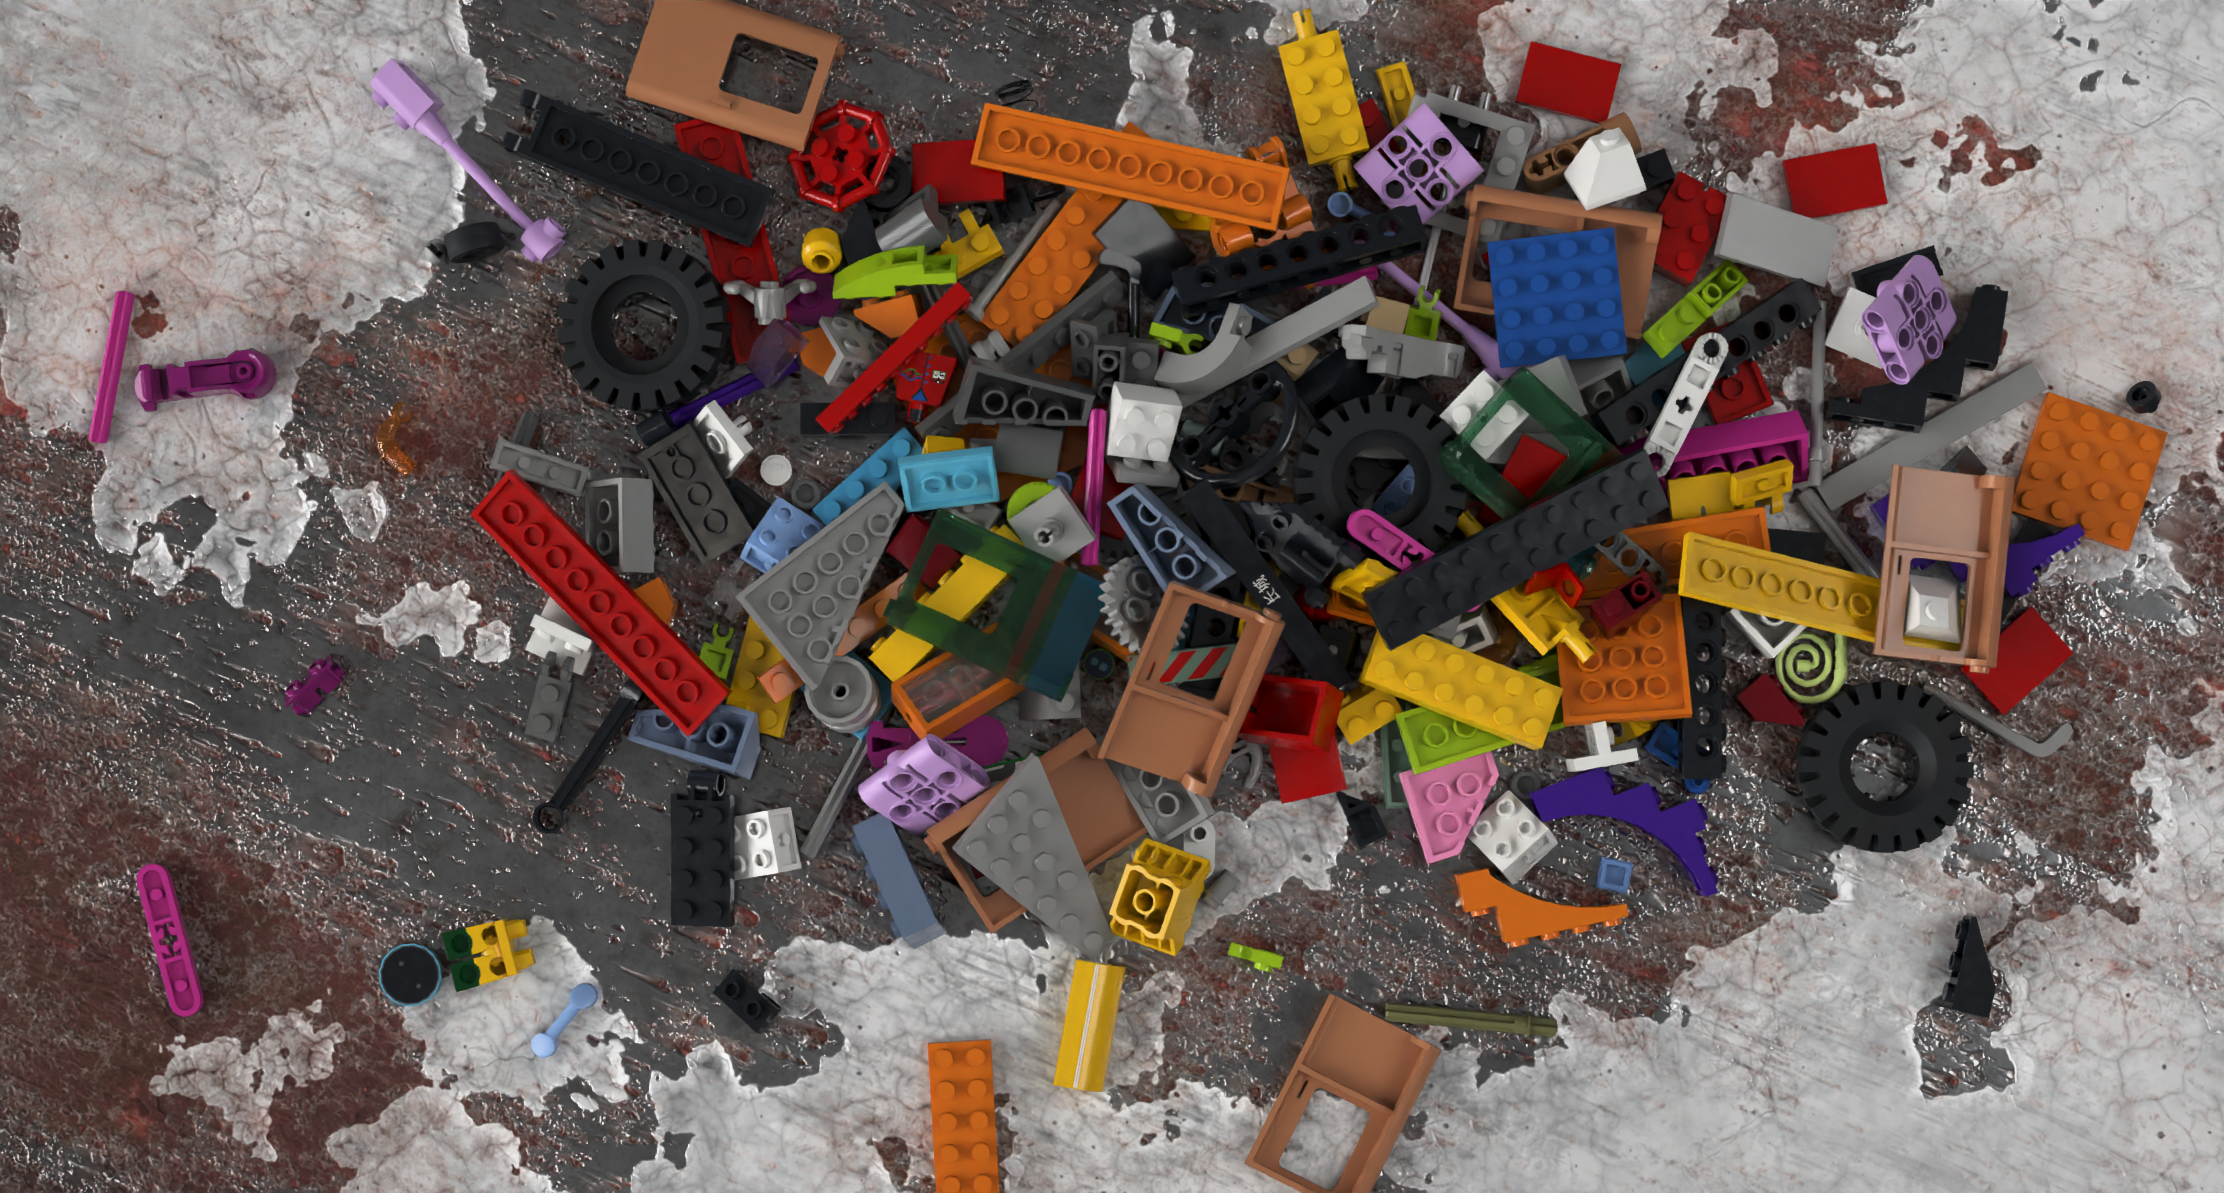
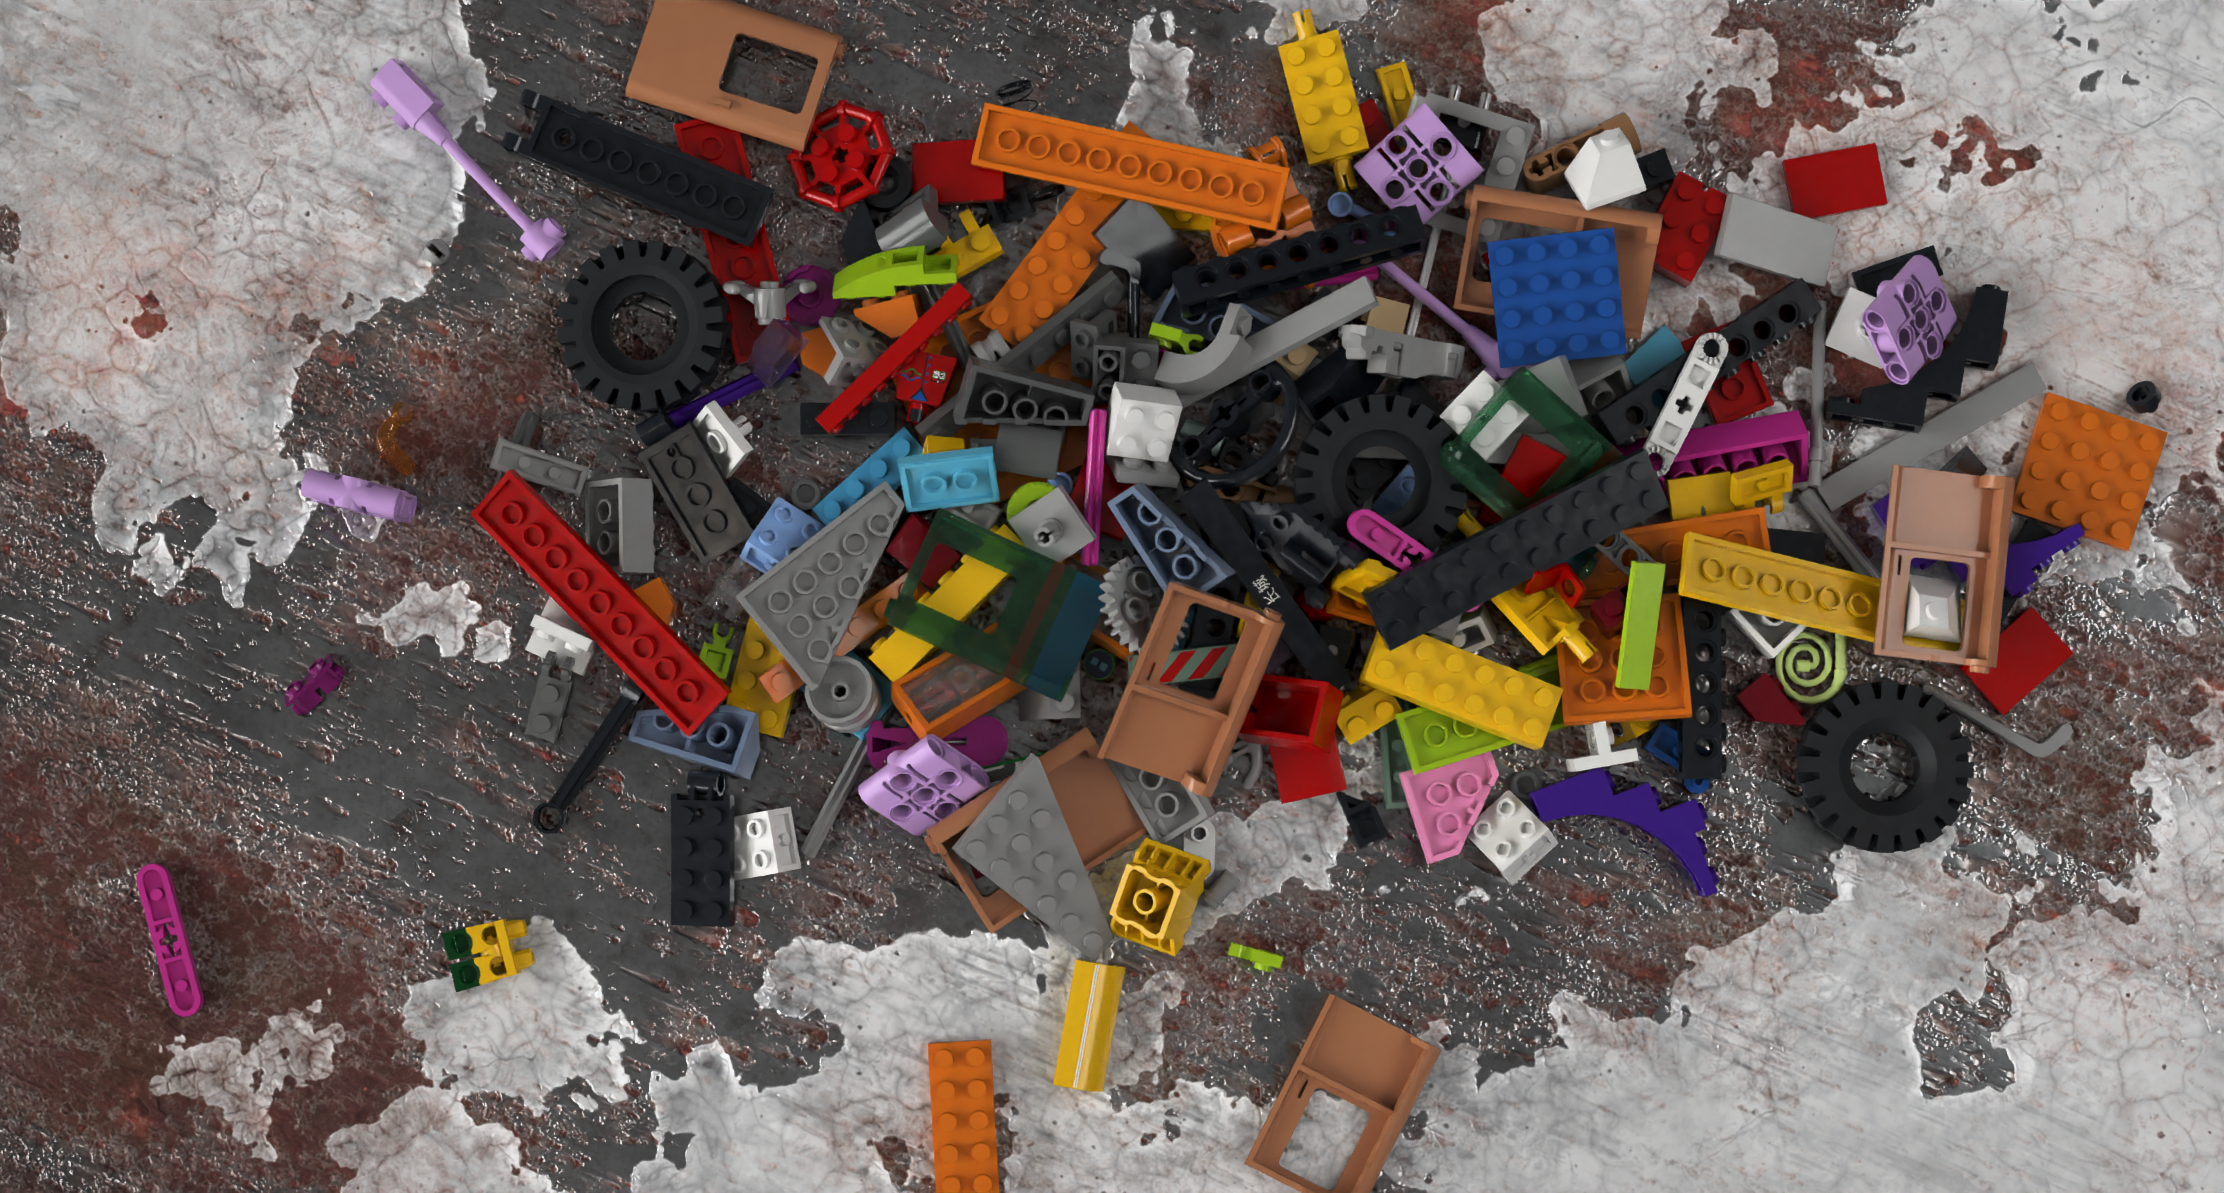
(111, 367): dark pink axle -> none
(243, 373): magenta piece -> none
(359, 495): none -> lavender connector
(410, 974): black tile -> none
(474, 242): black tyre -> none
(581, 997): light blue bar -> none
(747, 1001): black plate -> none
(776, 470): white piece -> none
(821, 250): yellow head -> none
(897, 880): sand blue wedge -> none
(975, 311): light grey bar -> none
(1423, 319): lime plate -> none
(1471, 1019): olive axle -> none
(1506, 648): clear orange piece -> none
(1525, 916): orange arch -> none
(1567, 83): red tile -> none
(1614, 875): medium blue tile -> none
(1640, 625): none -> lime tile
(1694, 308): lime slope -> none
(1971, 978): black slope -> none

